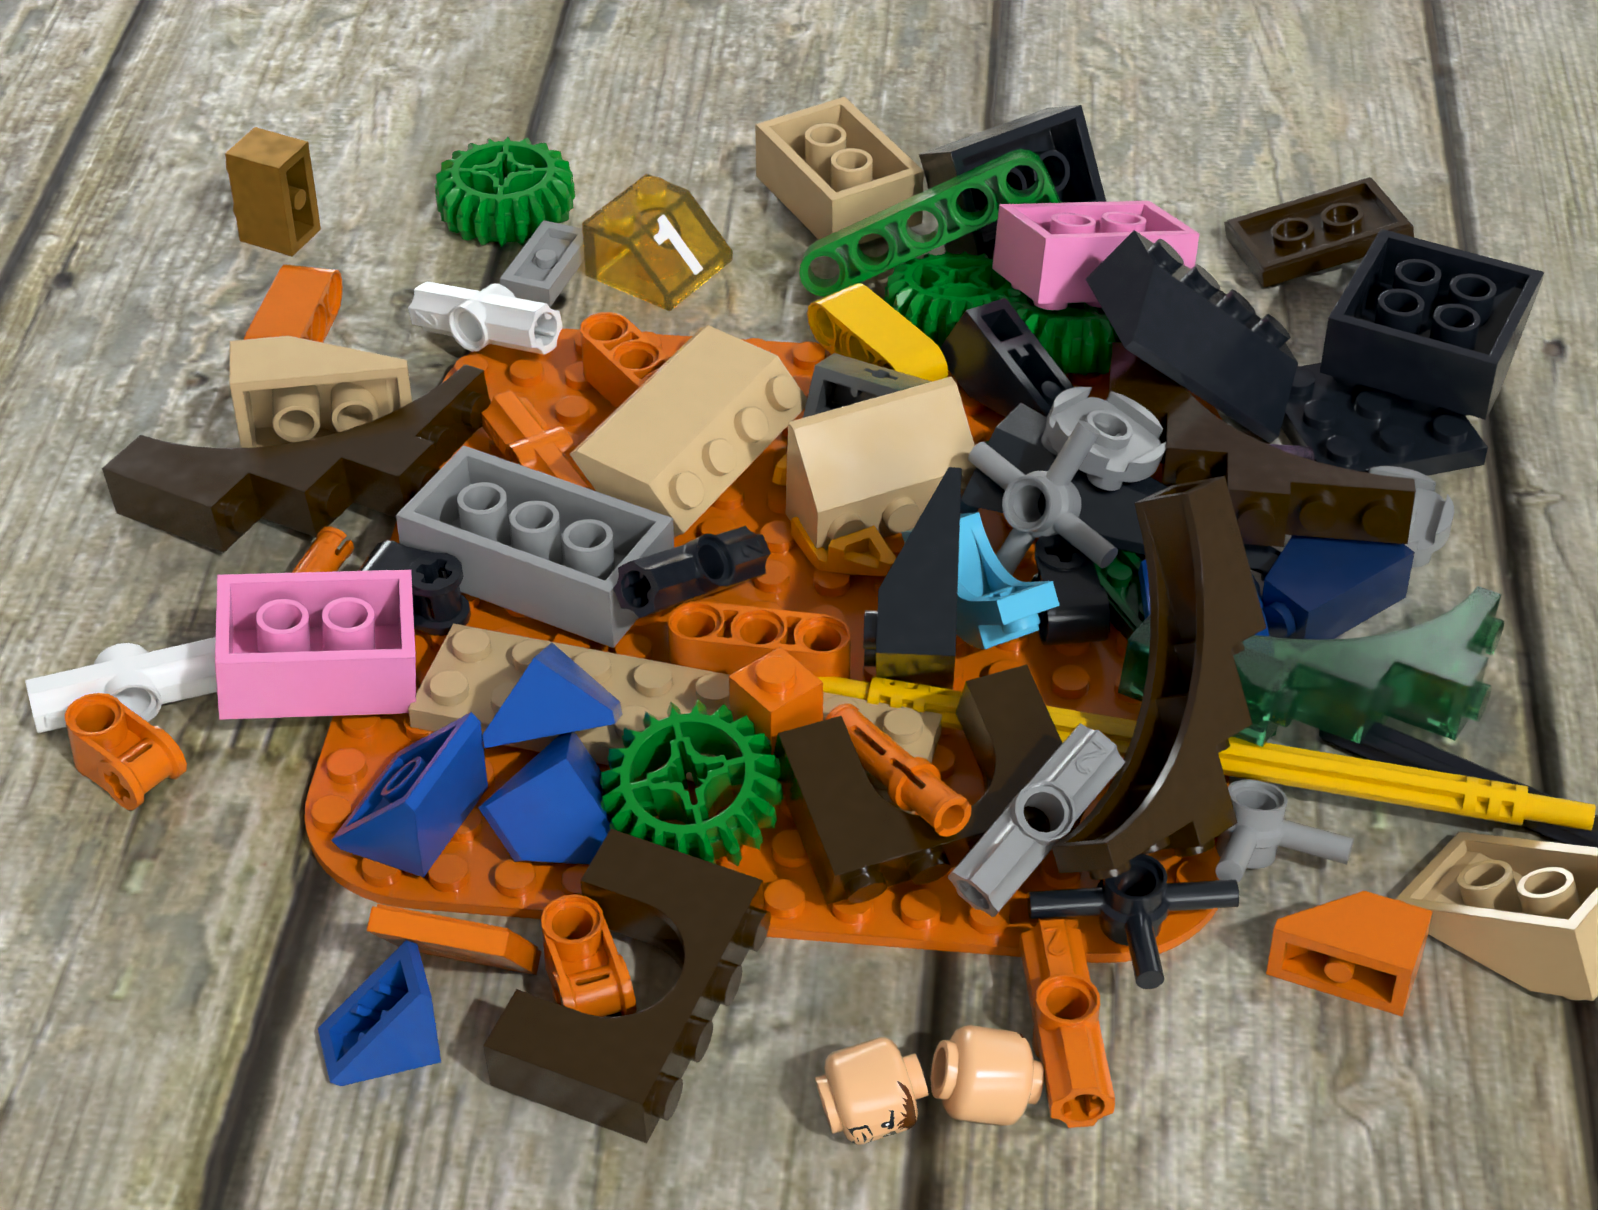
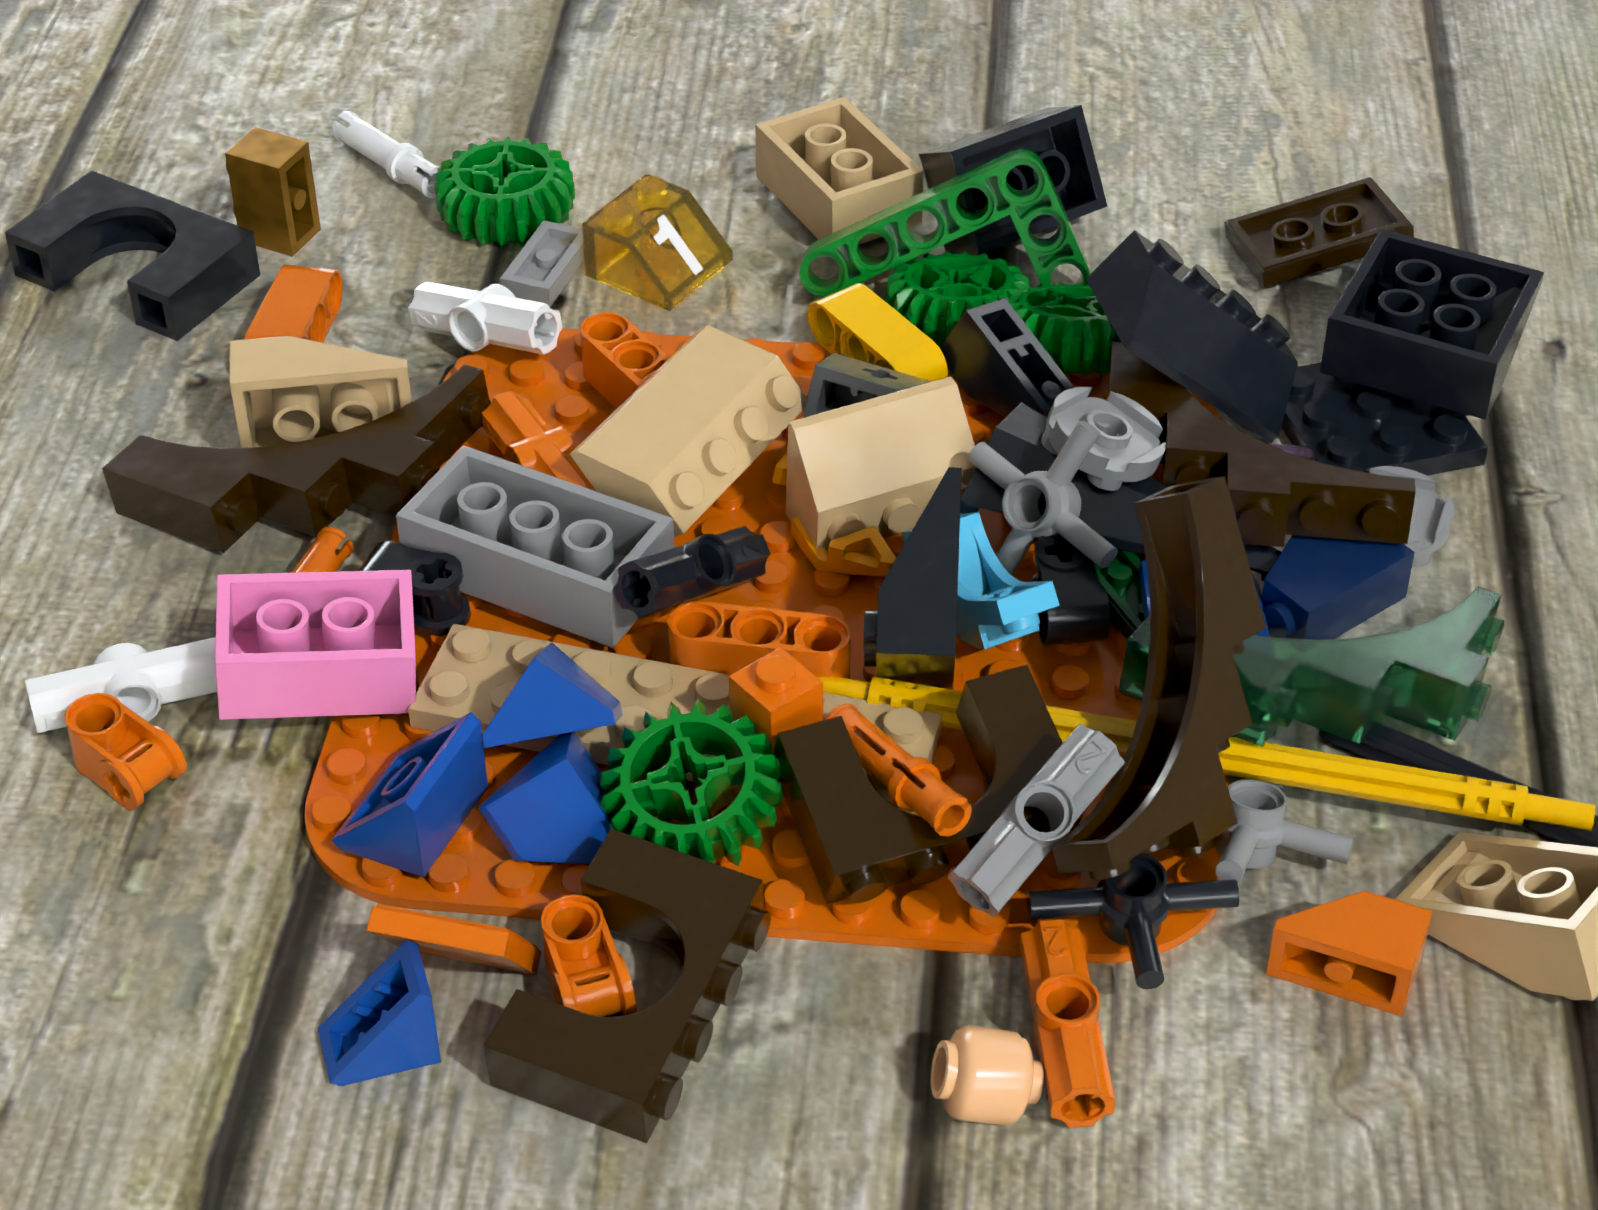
(99, 216): none -> black arch
(400, 160): none -> white pin
(871, 1090): light nougat head -> none
(1056, 246): bright pink brick -> none

